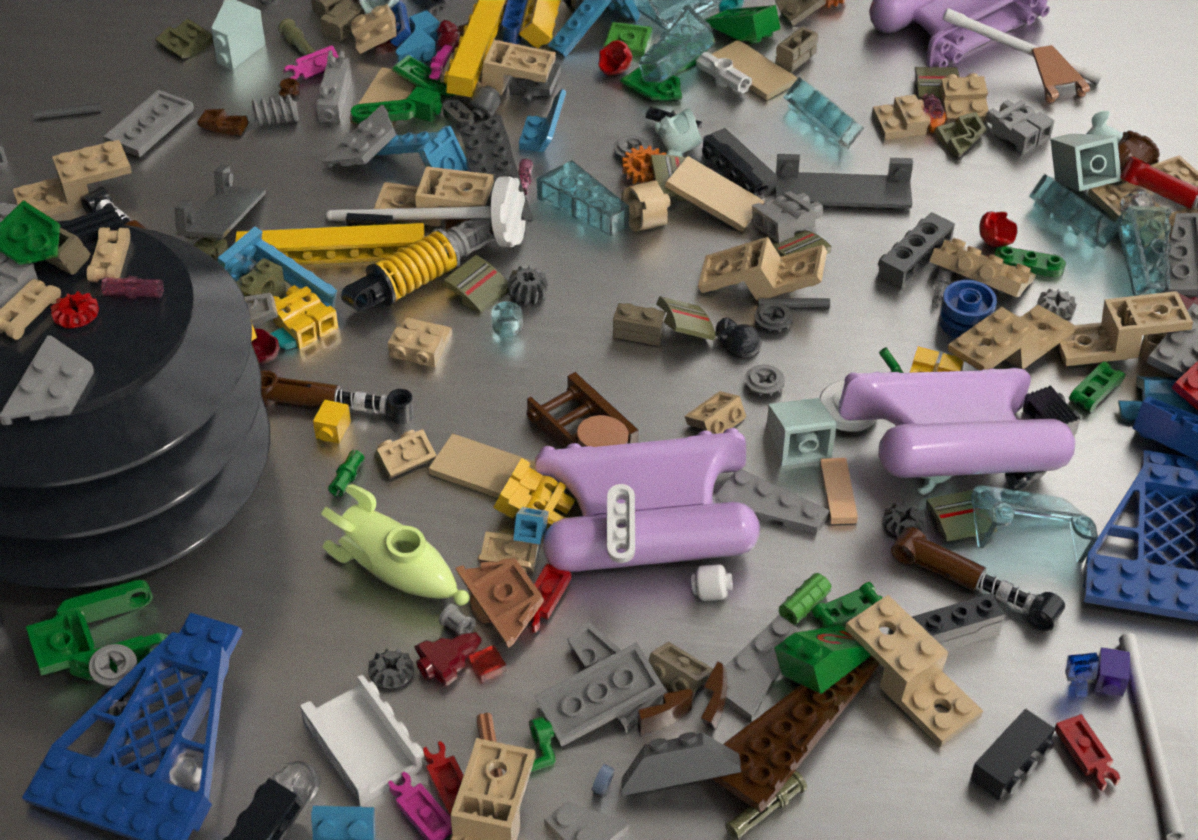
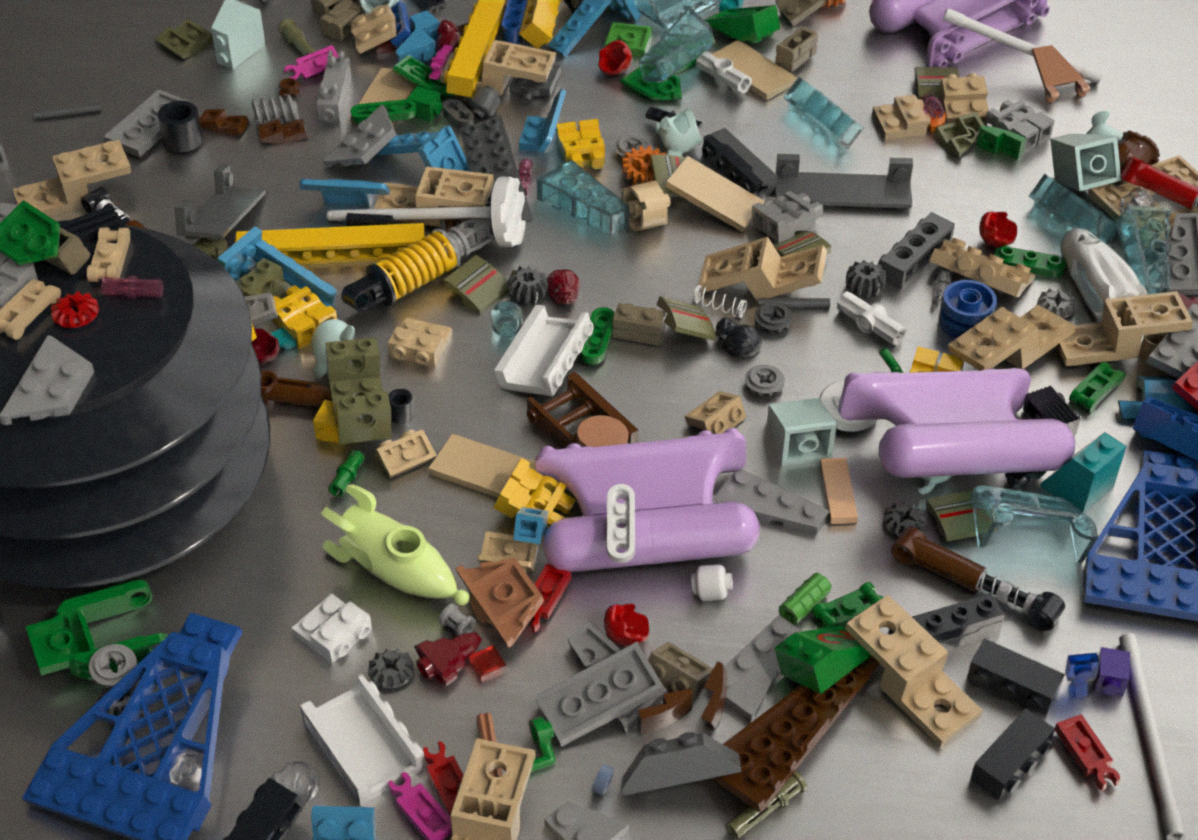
(180, 126): none -> black piece
(277, 133): none -> reddish brown slope
(328, 331): none -> light aqua piece
(333, 628): none -> white plate
(345, 191): none -> dark azure plate
(356, 390): none -> olive plate
(542, 352): none -> white panel
(563, 286): none -> dark red hair
(581, 145): none -> yellow hips
(597, 344): none -> green plate
(625, 625): none -> red hair
(740, 309): none -> white piece
(865, 279): none -> dark grey gear
(871, 318): none -> white piece
(998, 139): none -> green slope
(1015, 676): none -> black brick
(1088, 473): none -> teal slope
(1097, 270): none -> white piece

